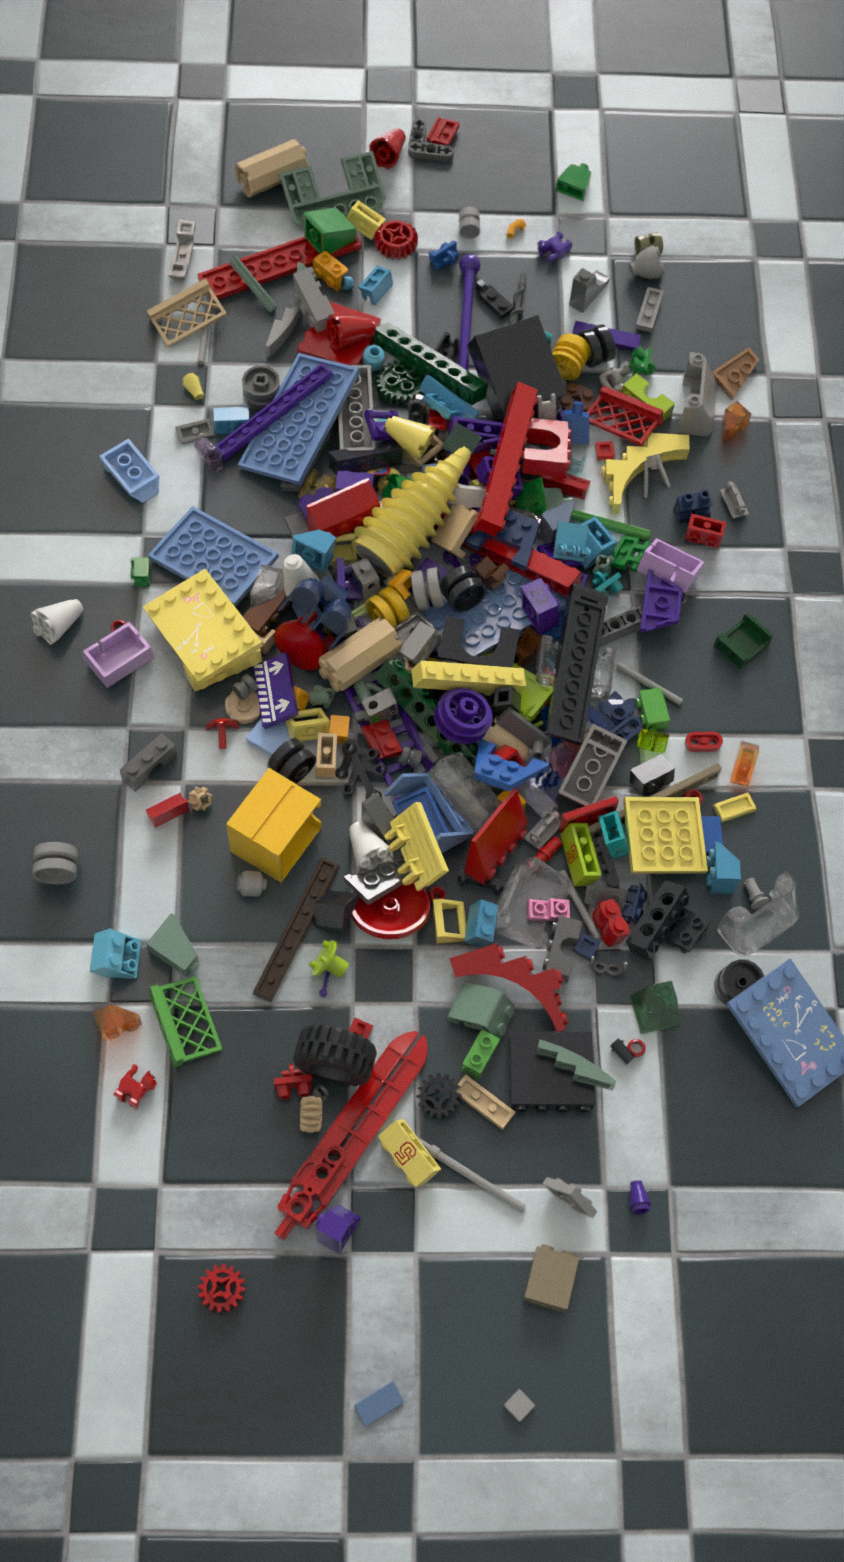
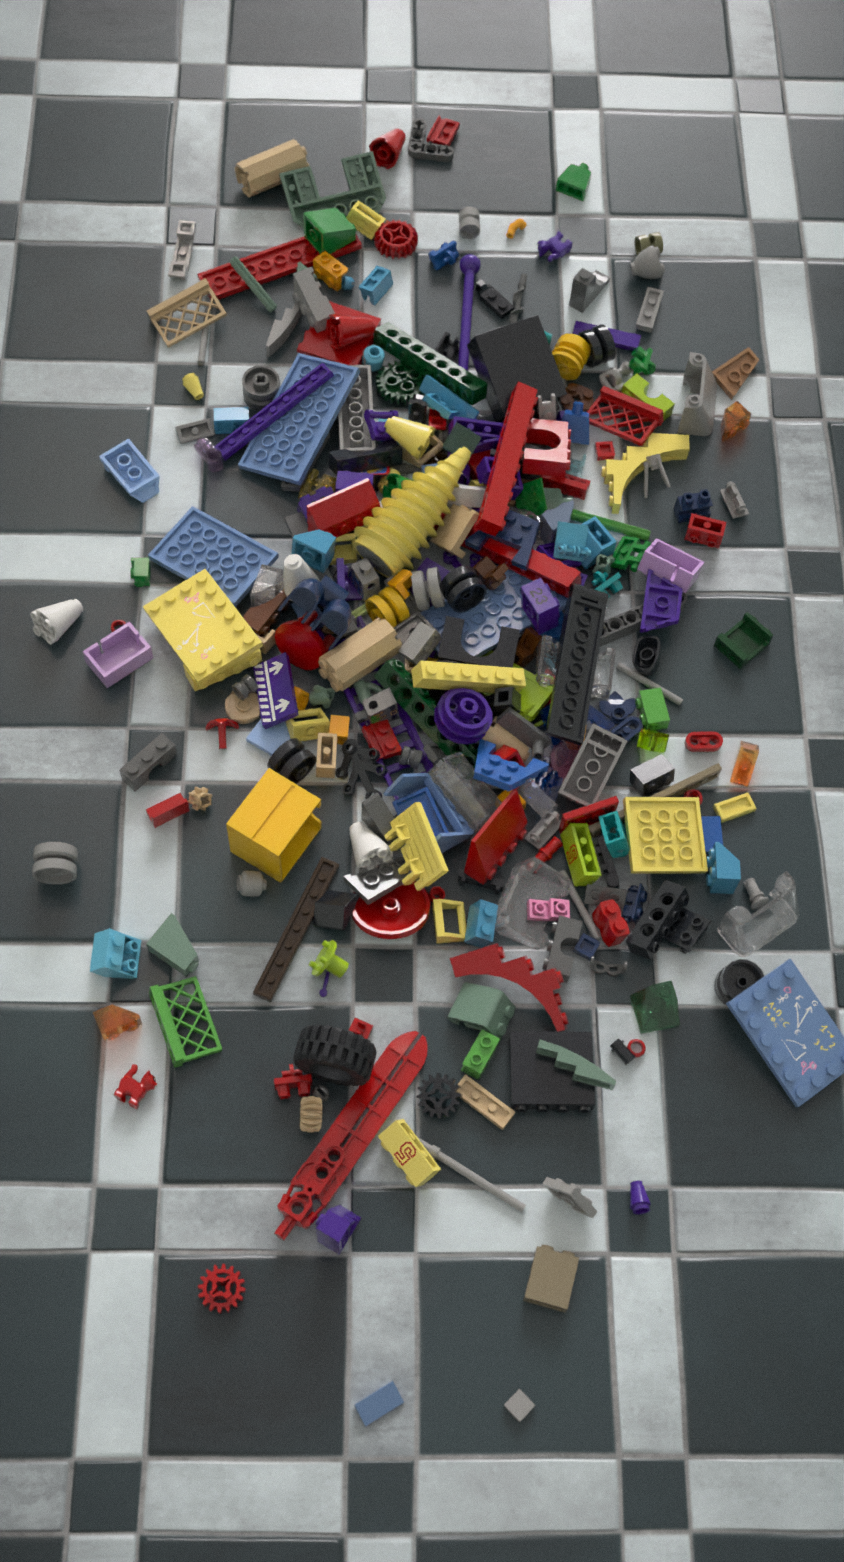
(647, 655): none -> black piece

